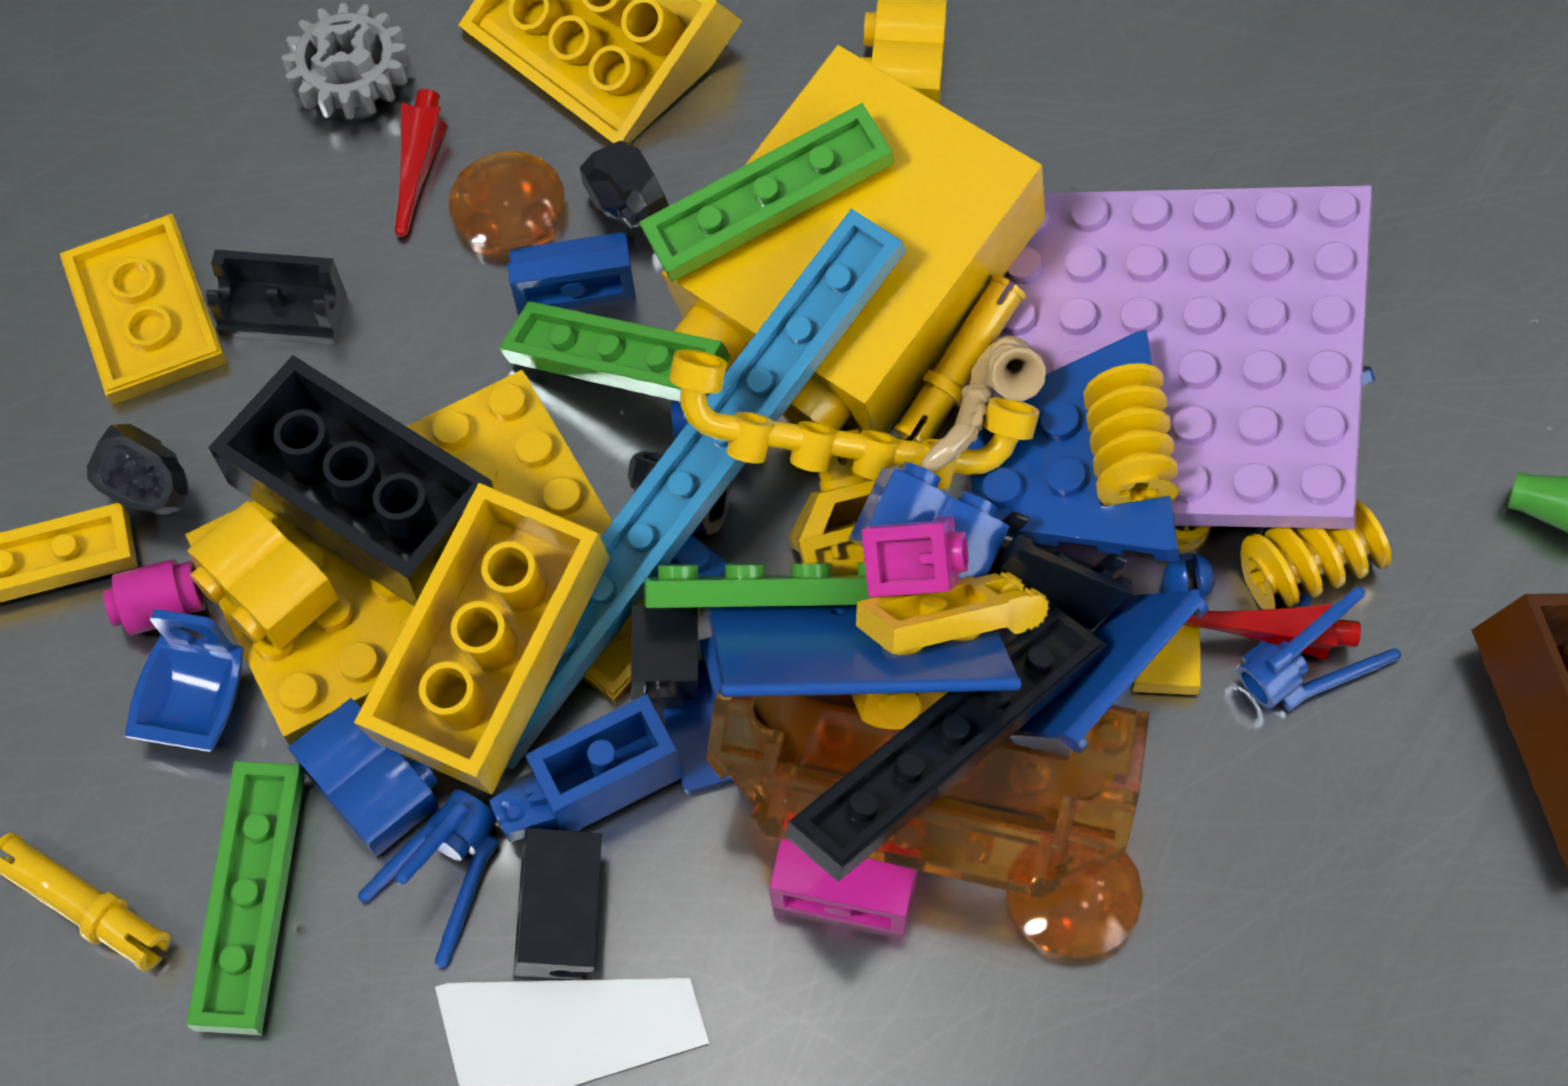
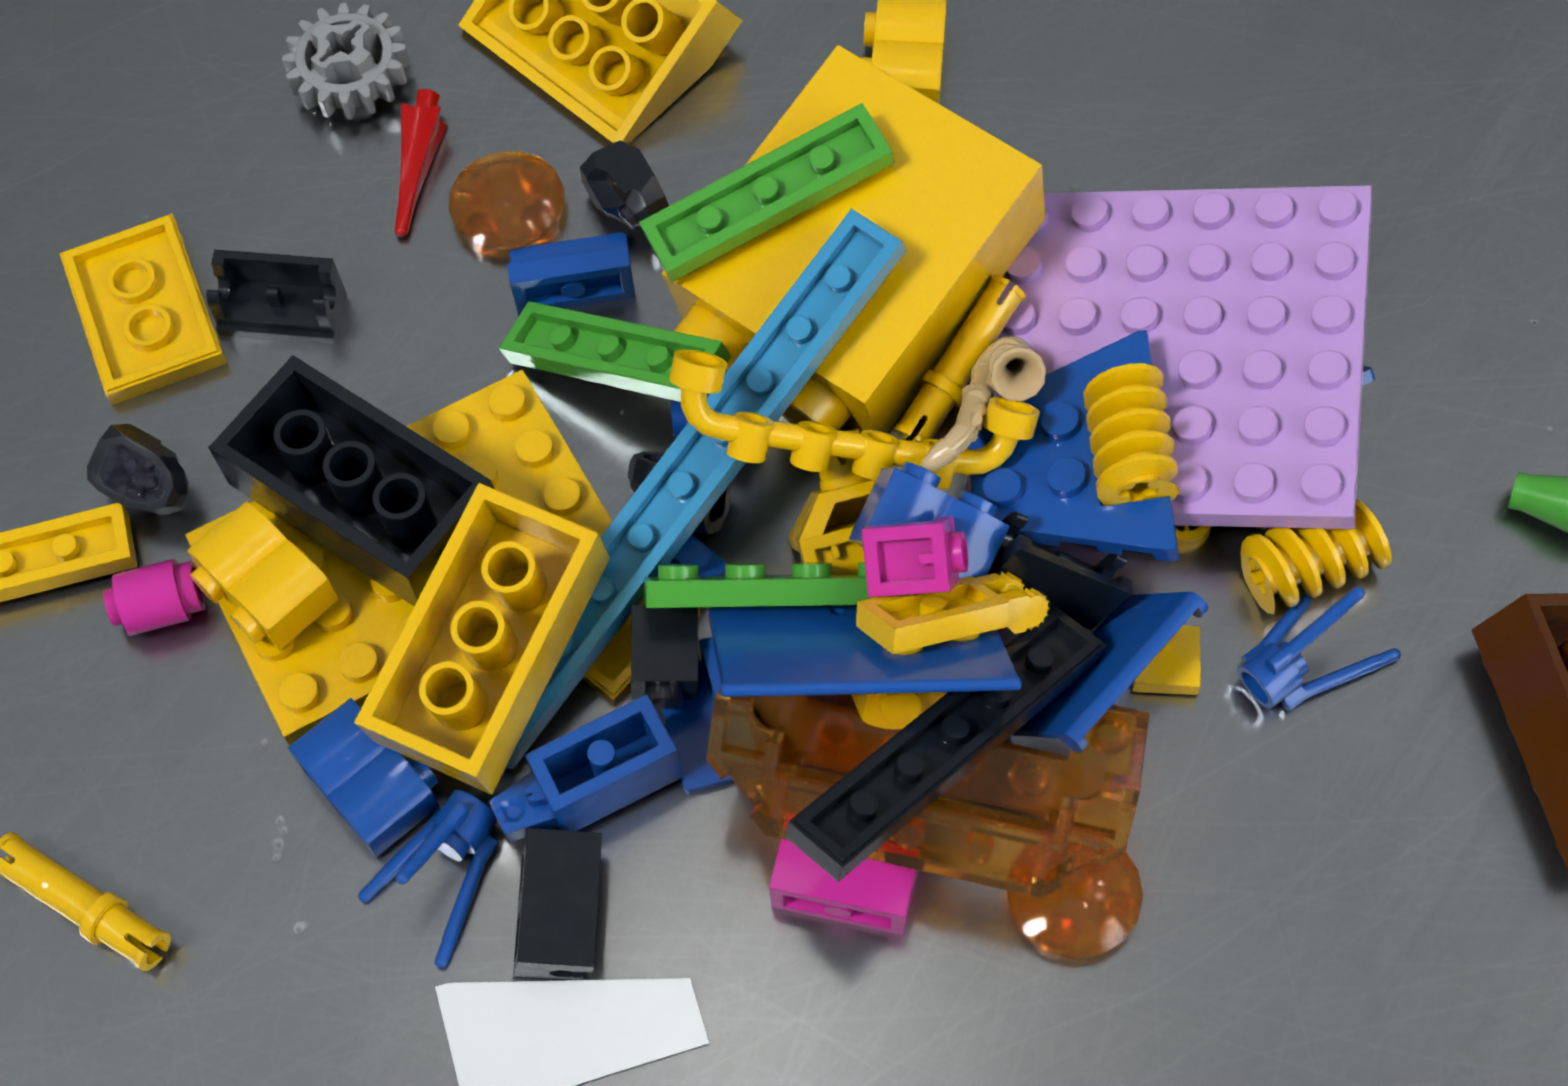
(185, 684): blue piece -> none
(246, 899): bright green plate -> none
(1176, 578): blue hinge -> none
(1282, 625): red piece -> none

